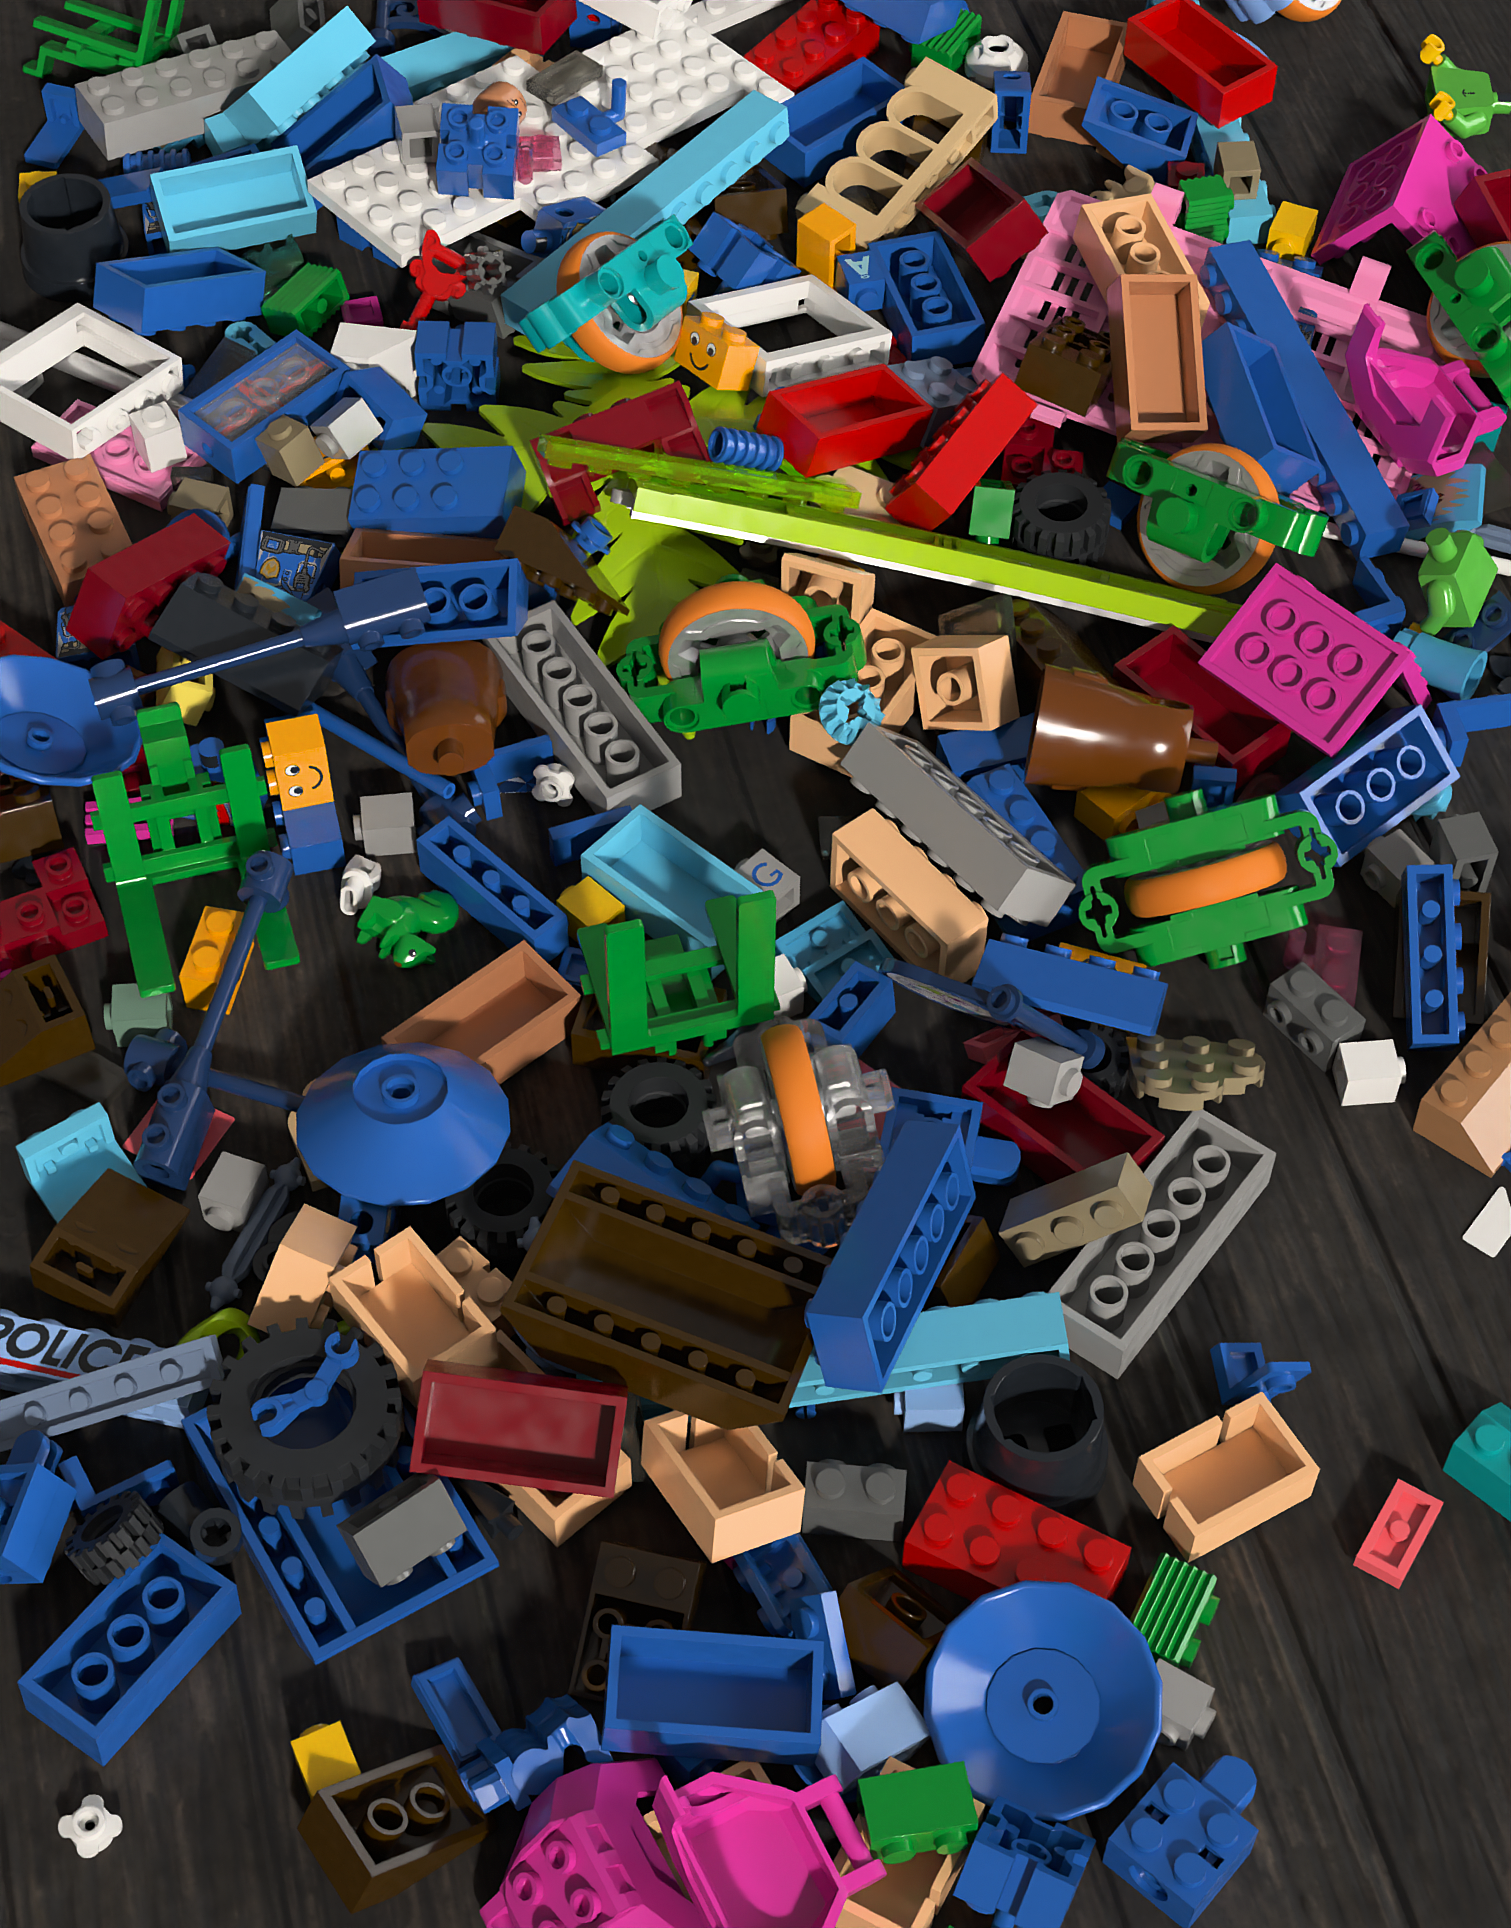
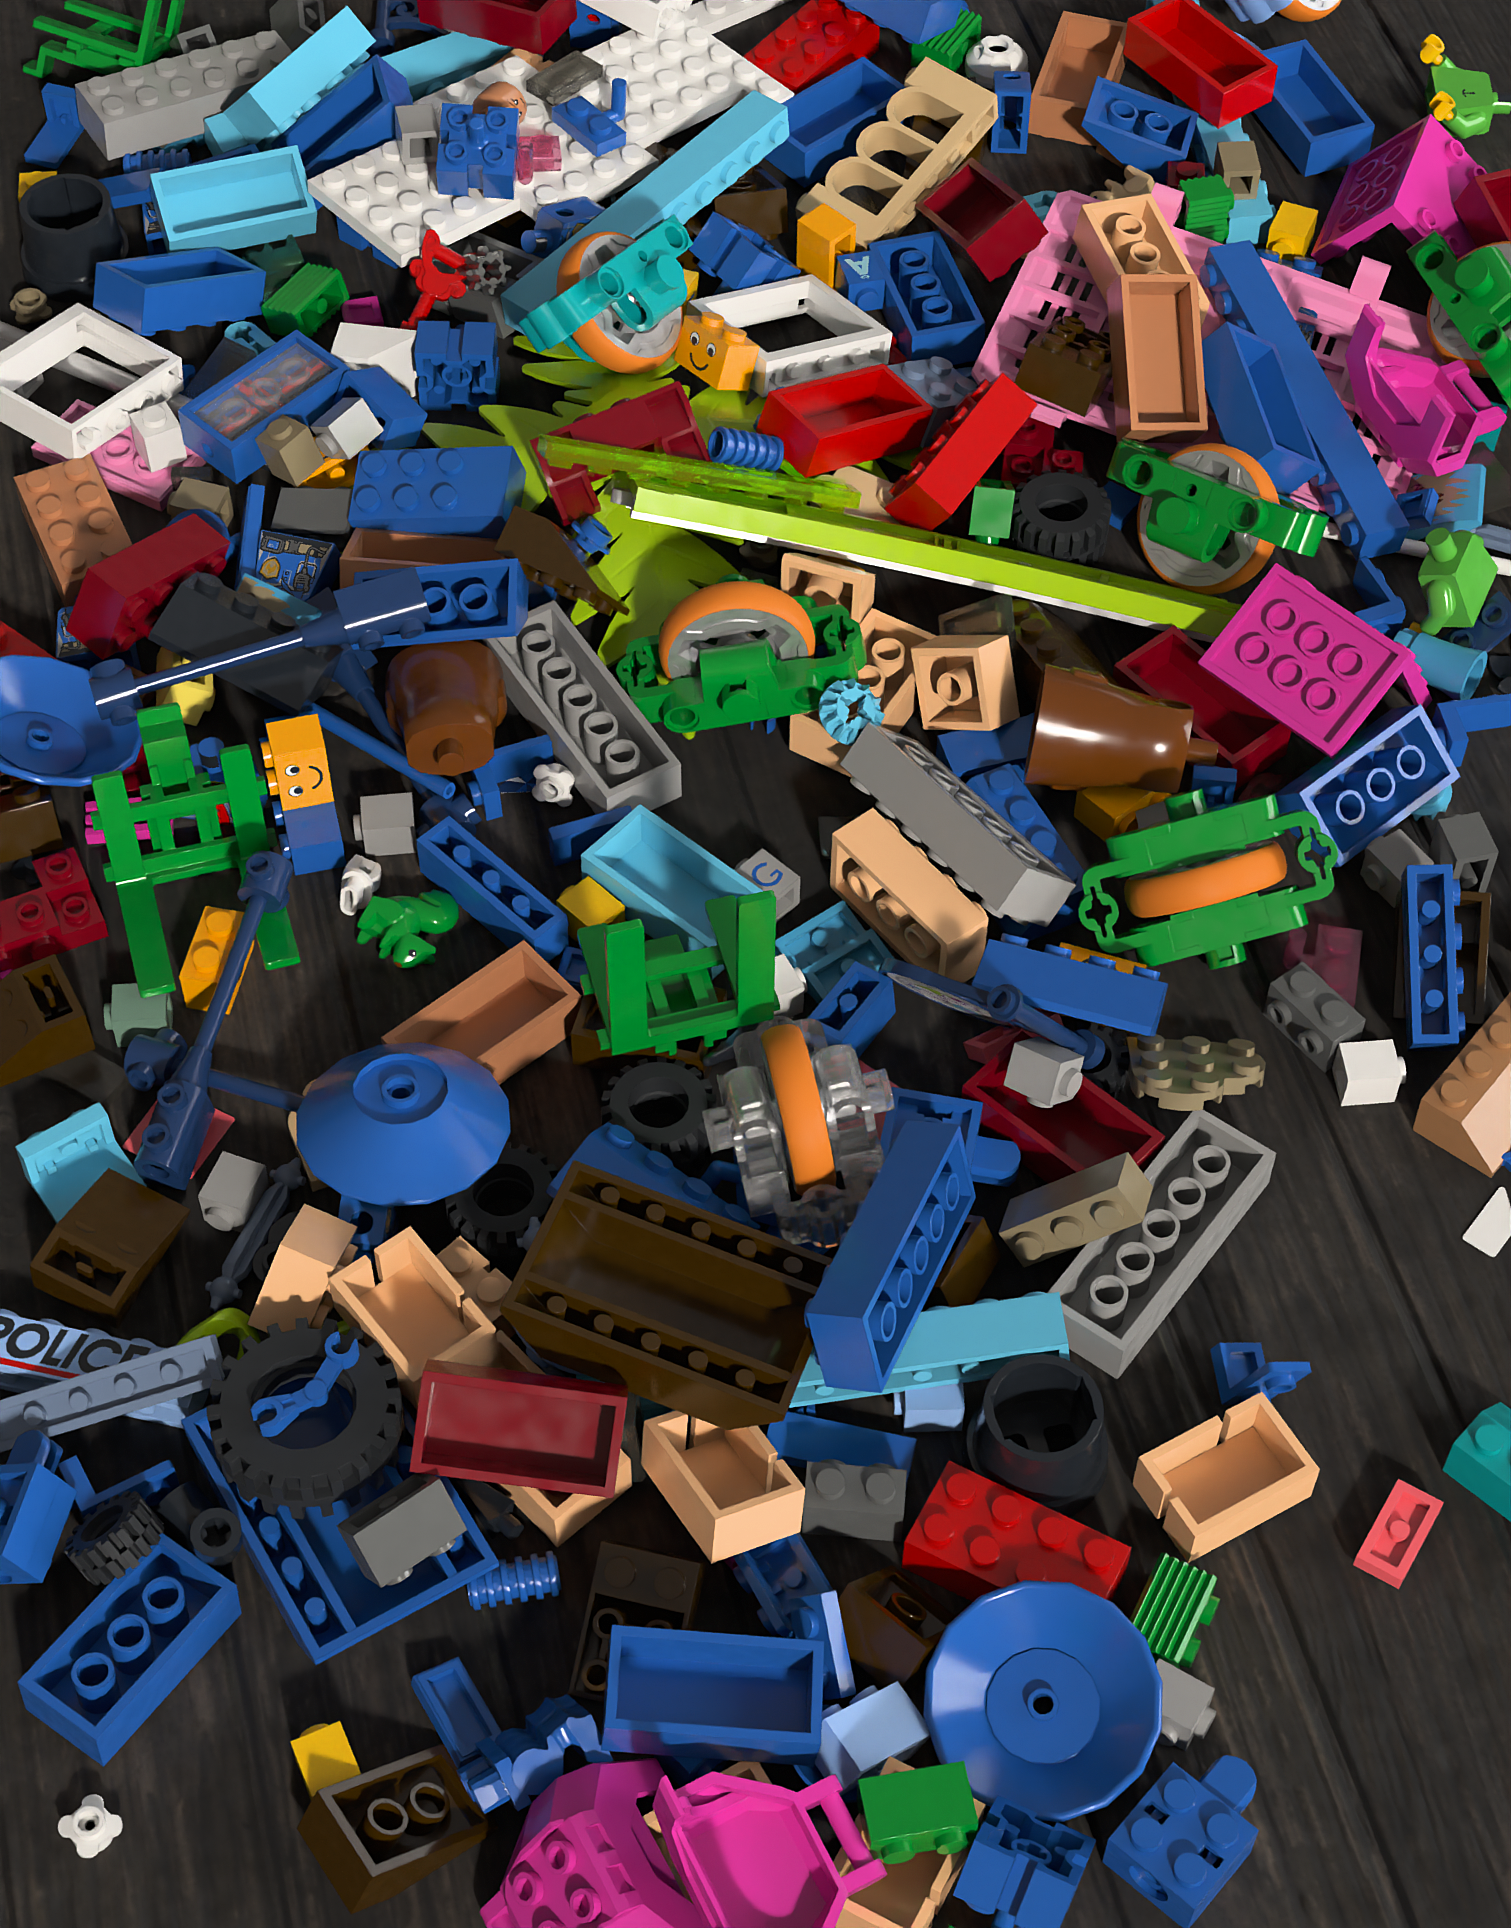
(30, 306): none -> dark tan plate
(516, 1581): none -> blue piece
(816, 1439): none -> blue tile
(1313, 112): none -> blue piece

